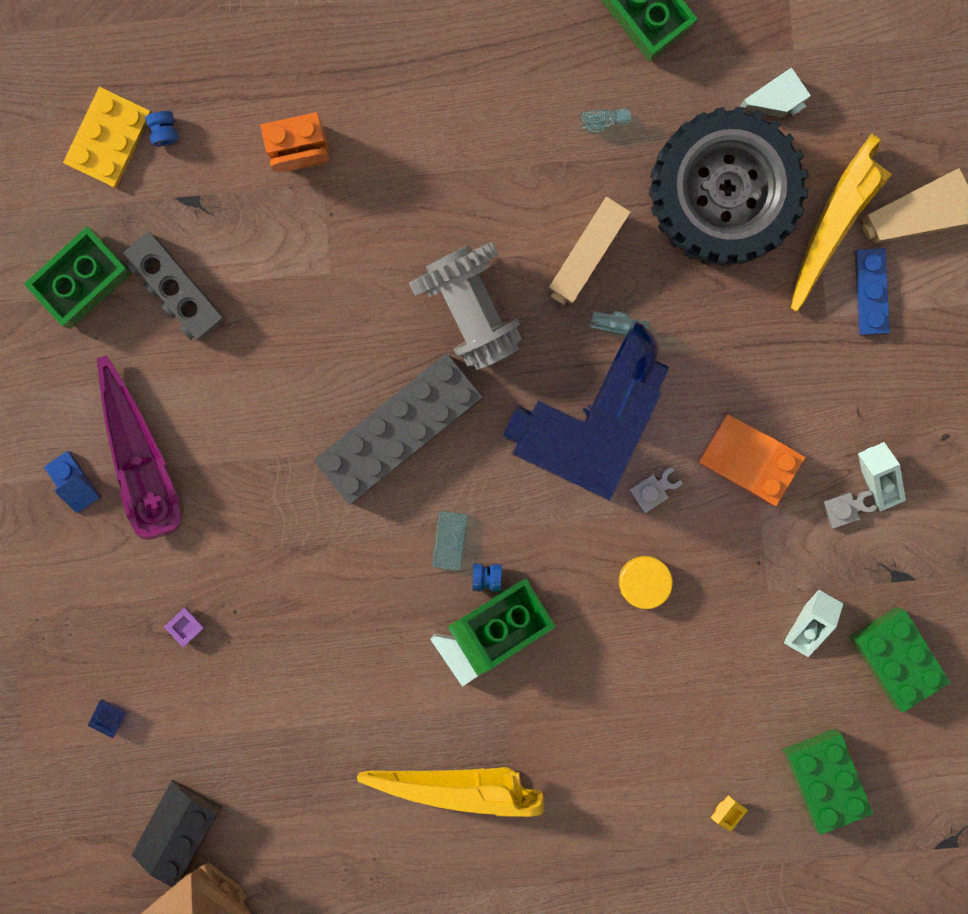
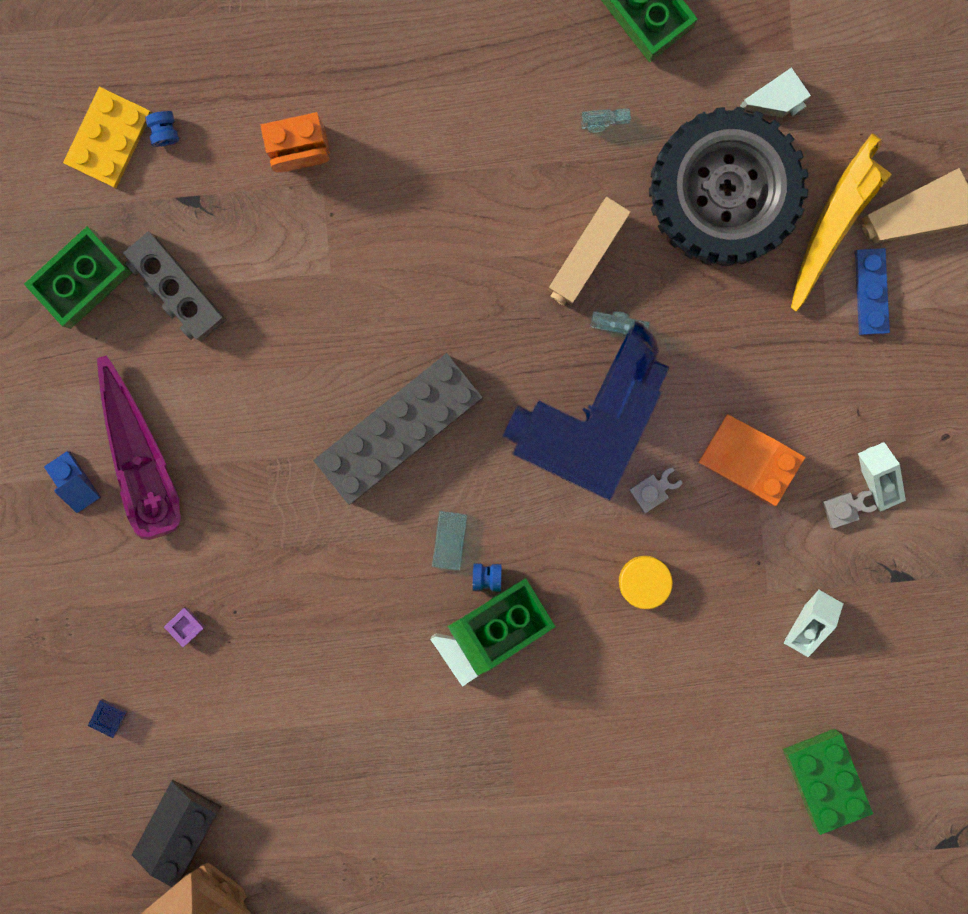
(471, 305): light grey piece -> none
(473, 790): yellow piece -> none
(729, 813): yellow plate -> none
(899, 659): green brick -> none

